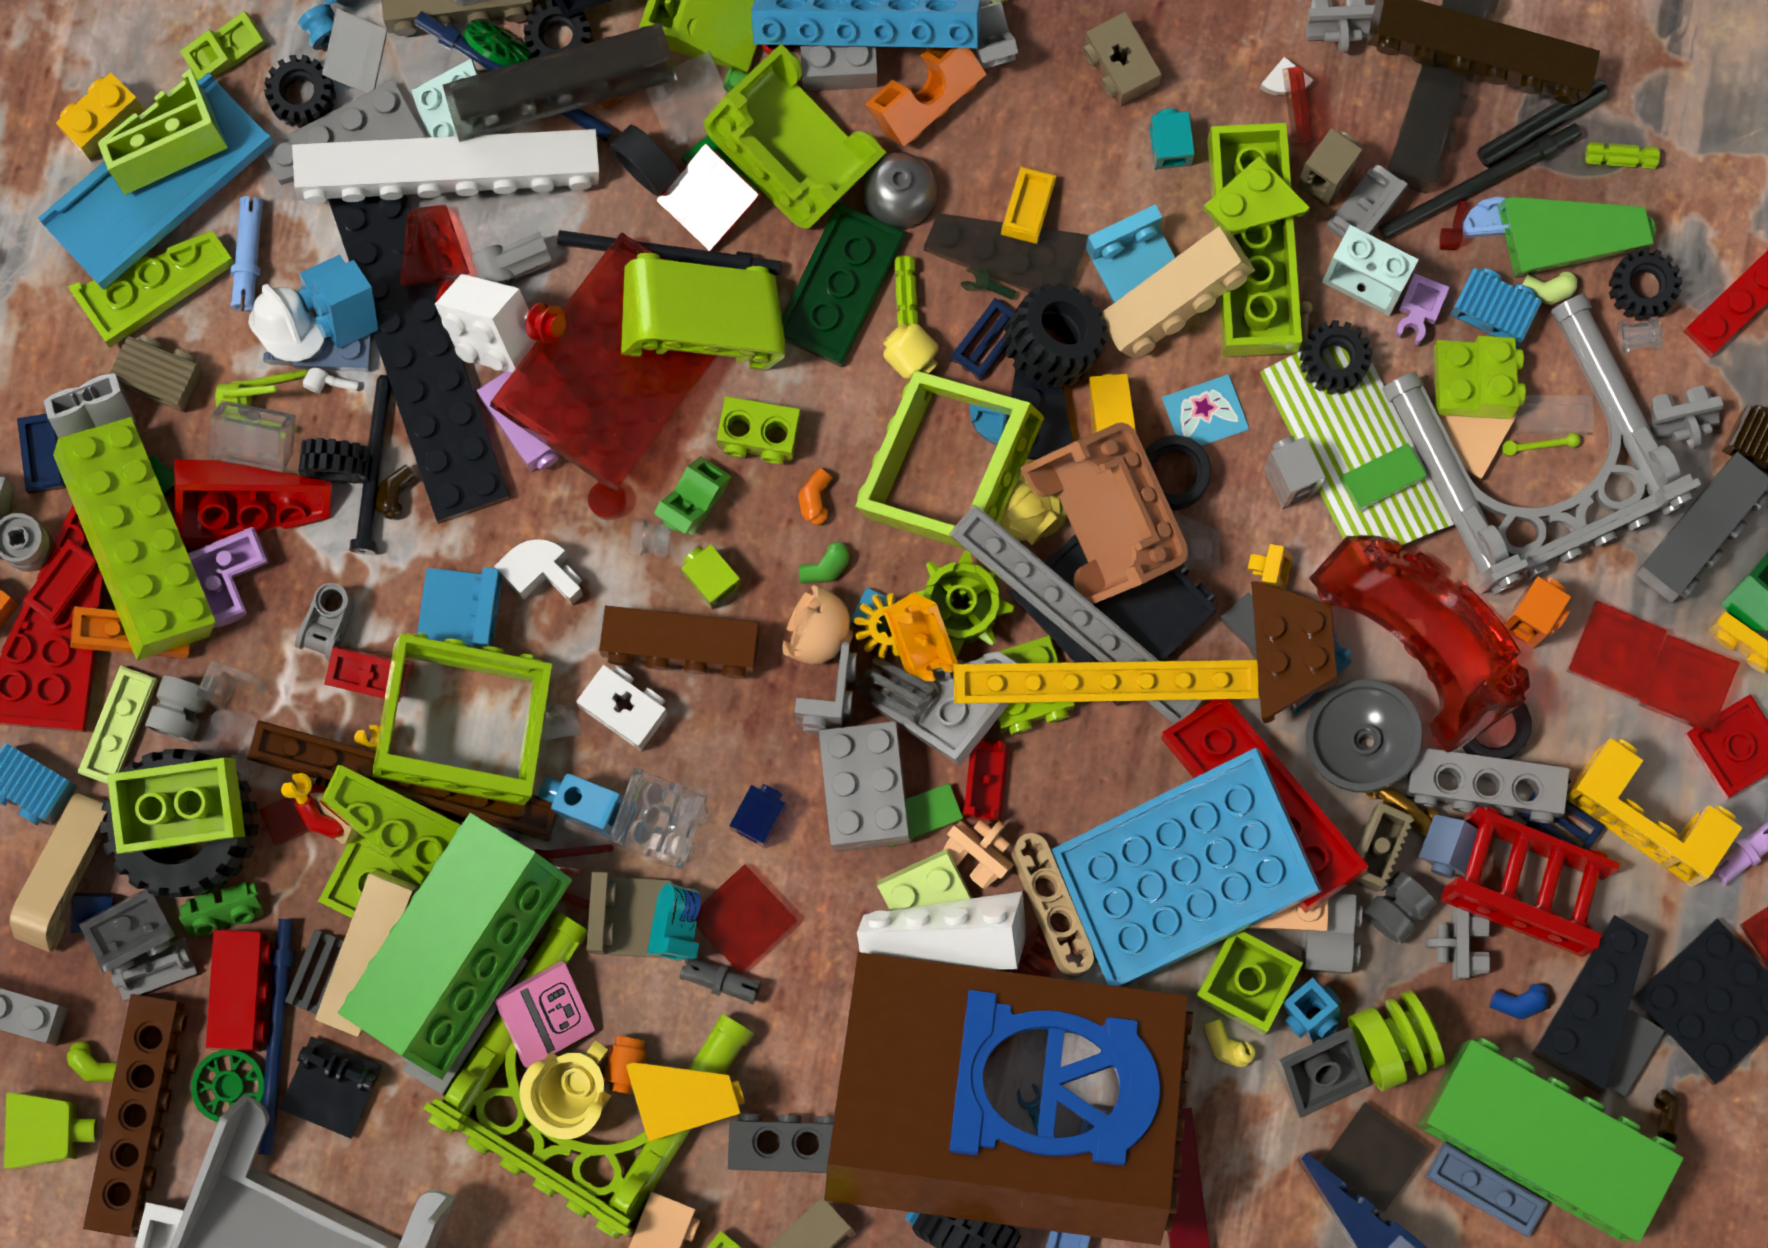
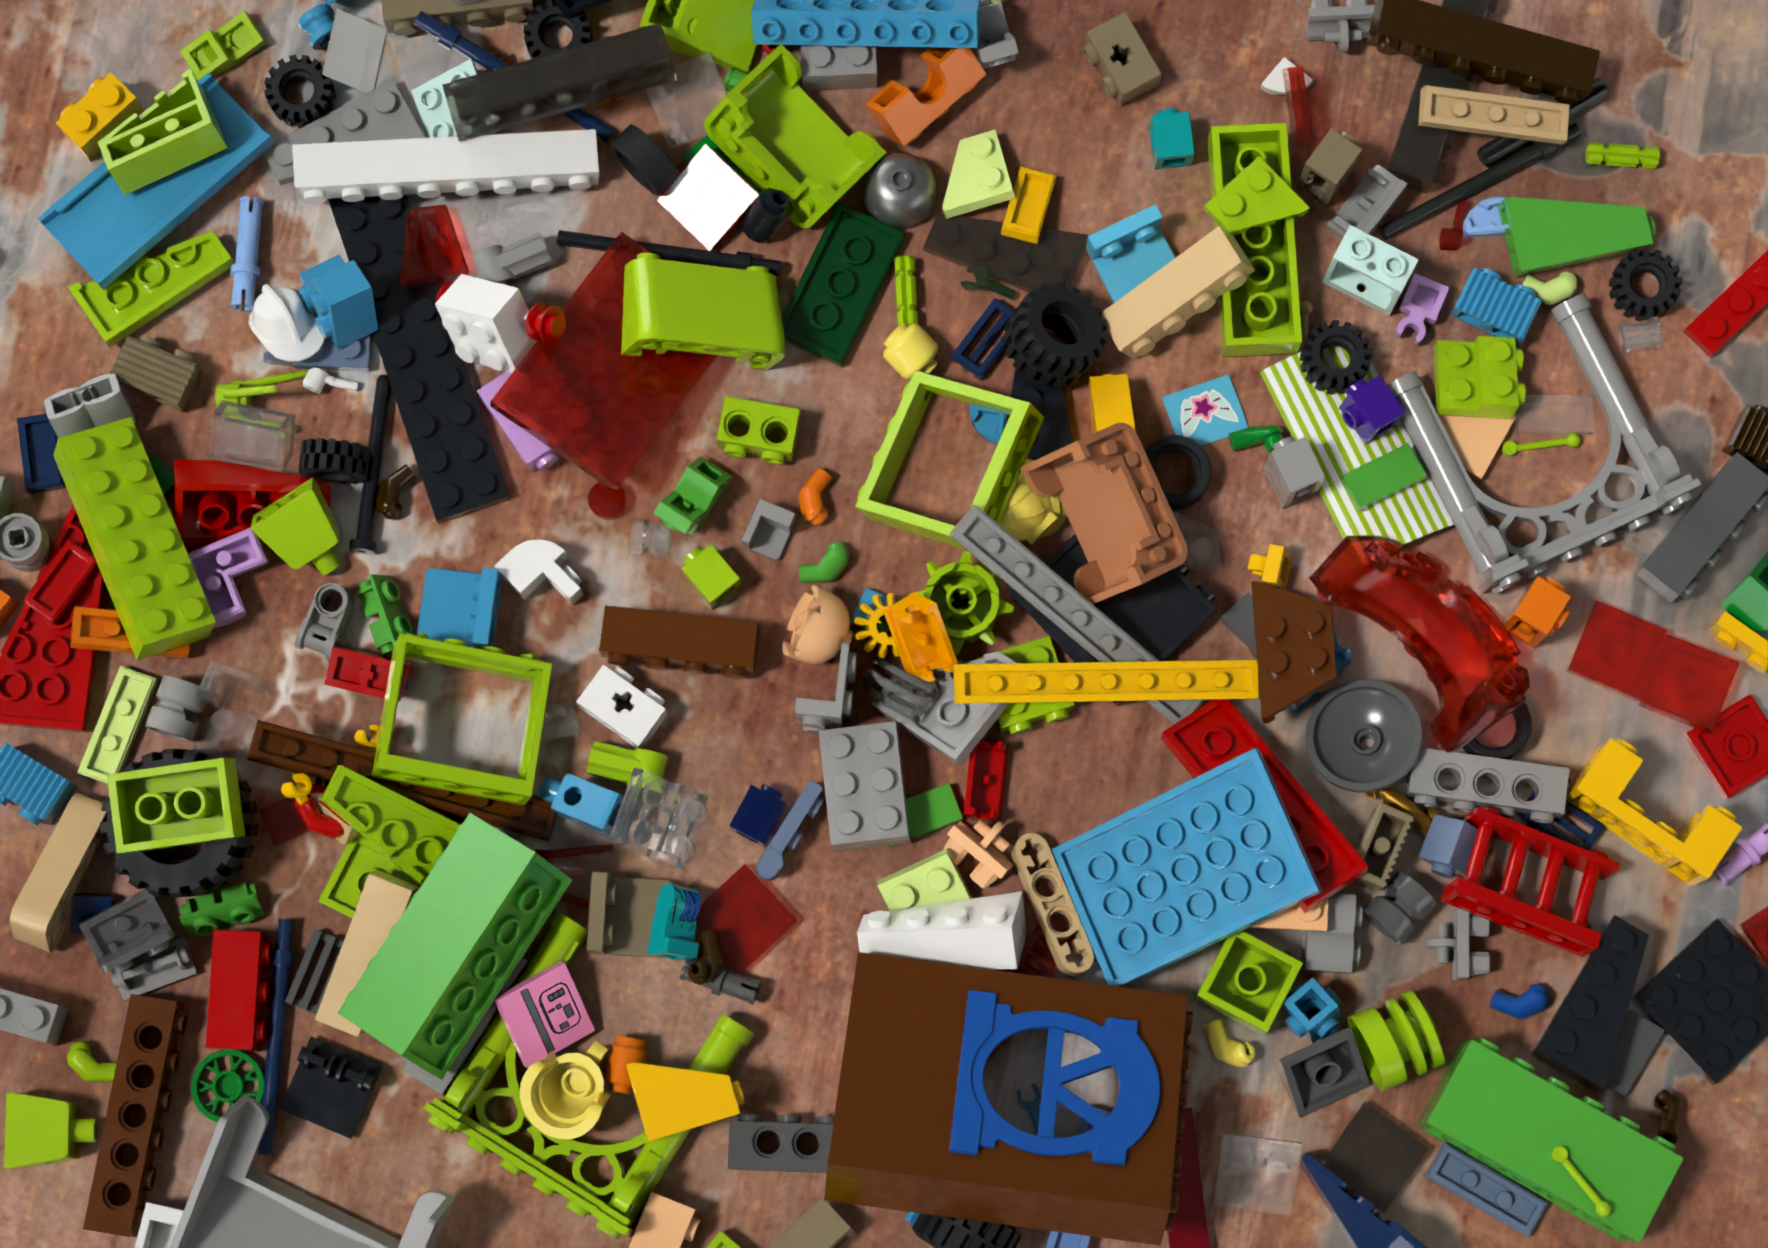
(300, 528): none -> lime torso
(381, 597): none -> bright green hinge
(496, 43): green wheel -> none
(618, 763): none -> lime piece
(710, 961): none -> dark brown arm
(767, 215): none -> black brick
(769, 530): none -> light grey panel
(788, 832): none -> sand blue hinge
(977, 176): none -> yellowish green wing
(1254, 436): none -> green arm
(1257, 1173): none -> clear hinge
(1370, 409): none -> dark purple brick
(1493, 114): none -> tan plate
(1559, 1155): none -> lime hinge
(1685, 420): light grey hips -> none

